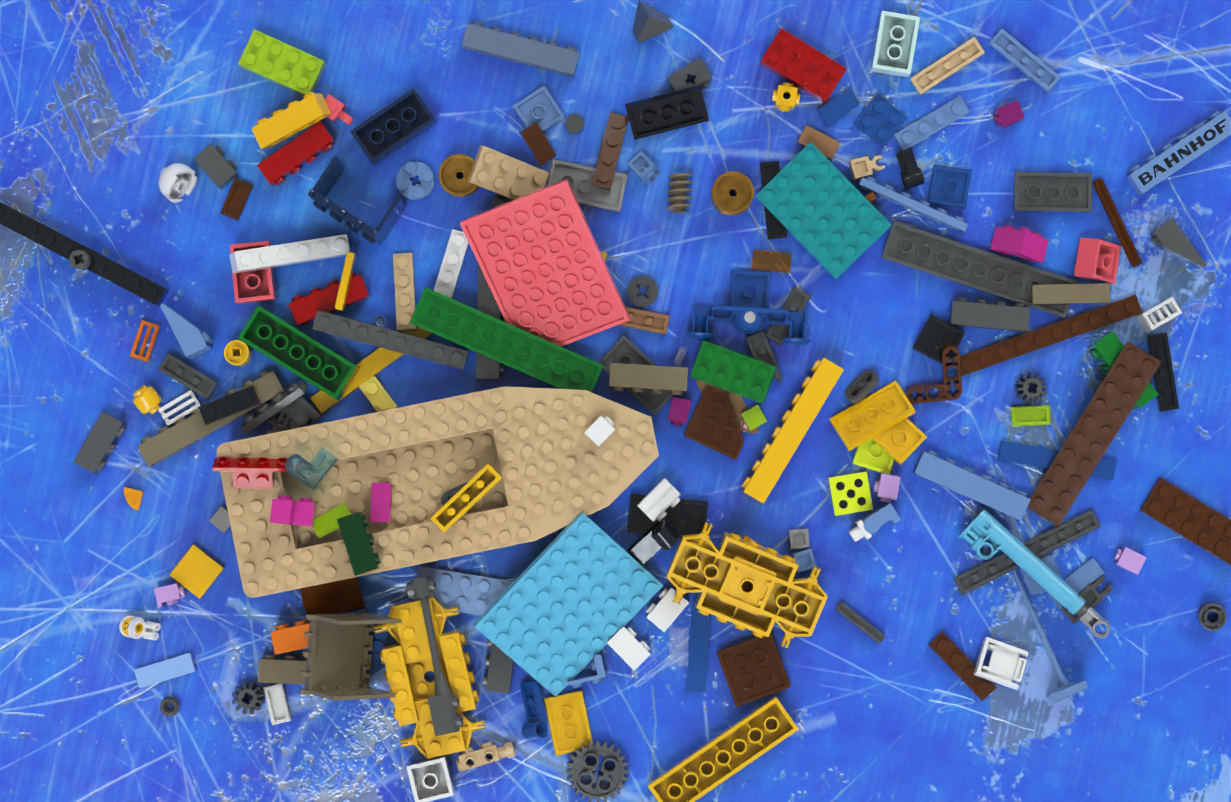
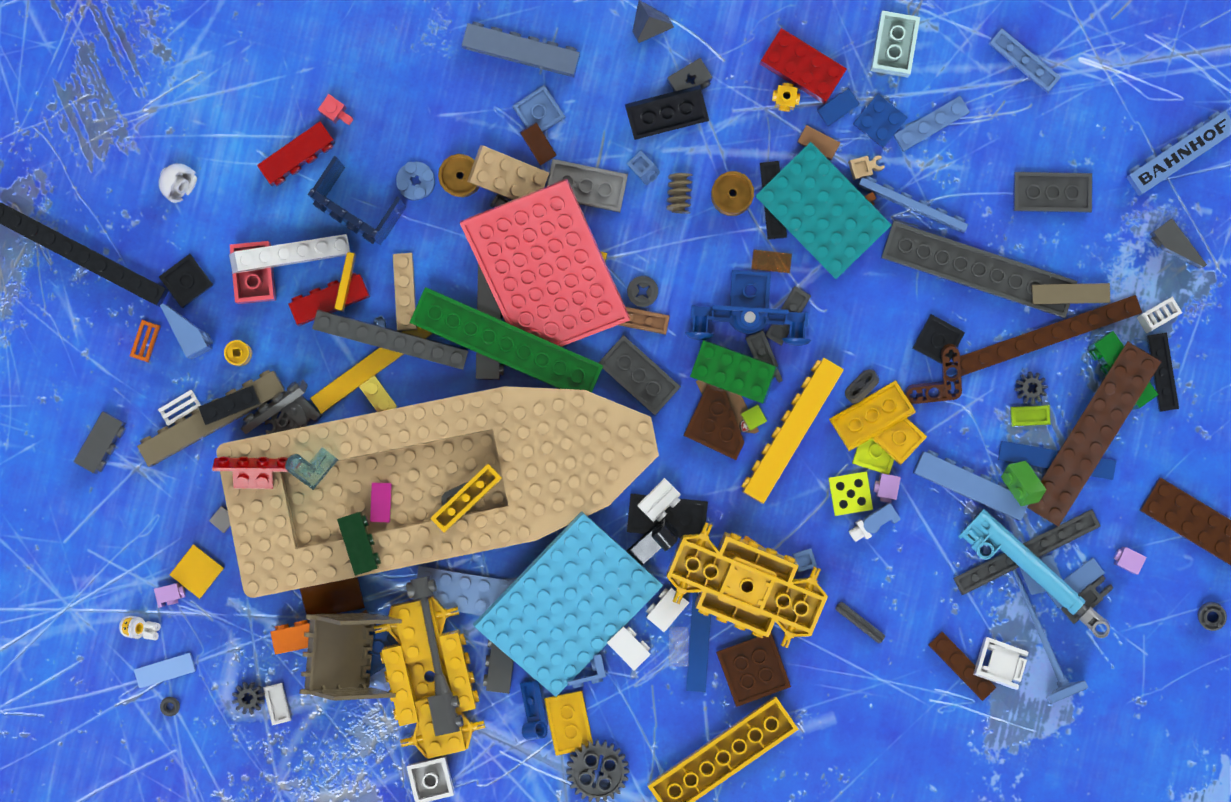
(83, 262): dark grey wheel -> none
(133, 497): light orange tile -> none
(146, 399): yellow head -> none
(186, 280): none -> black plate
(188, 376): dark grey plate -> none
(216, 167): dark grey brick -> none
(236, 199): reddish brown tile -> none
(281, 670): dark tan brick -> none
(282, 63): lime brick -> none
(291, 120): yellow brick -> none
(292, 512): dark pink brick -> none
(298, 352): green brick -> none
(328, 521): lime tile -> none
(393, 127): dark blue brick -> none
(451, 263): white plate -> none
(479, 755): tan brick -> none
(574, 124): dark grey tile -> none
(600, 430): white brick -> none
(610, 151): reddish brown plate -> none
(648, 377): dark tan brick -> none
(678, 411): magenta brick -> none
(680, 356): clear tile -> none
(799, 538): light grey tile -> none
(910, 172): black piece -> none
(947, 66): tan plate -> none
(949, 186): blue tile -> none
(989, 316): dark grey brick -> none
(1008, 115): magenta brick -> none
(1019, 243): dark pink brick -> none
(1023, 483): none -> bright green brick
(1097, 260): coral slope -> none
(1117, 222): reddish brown axle -> none

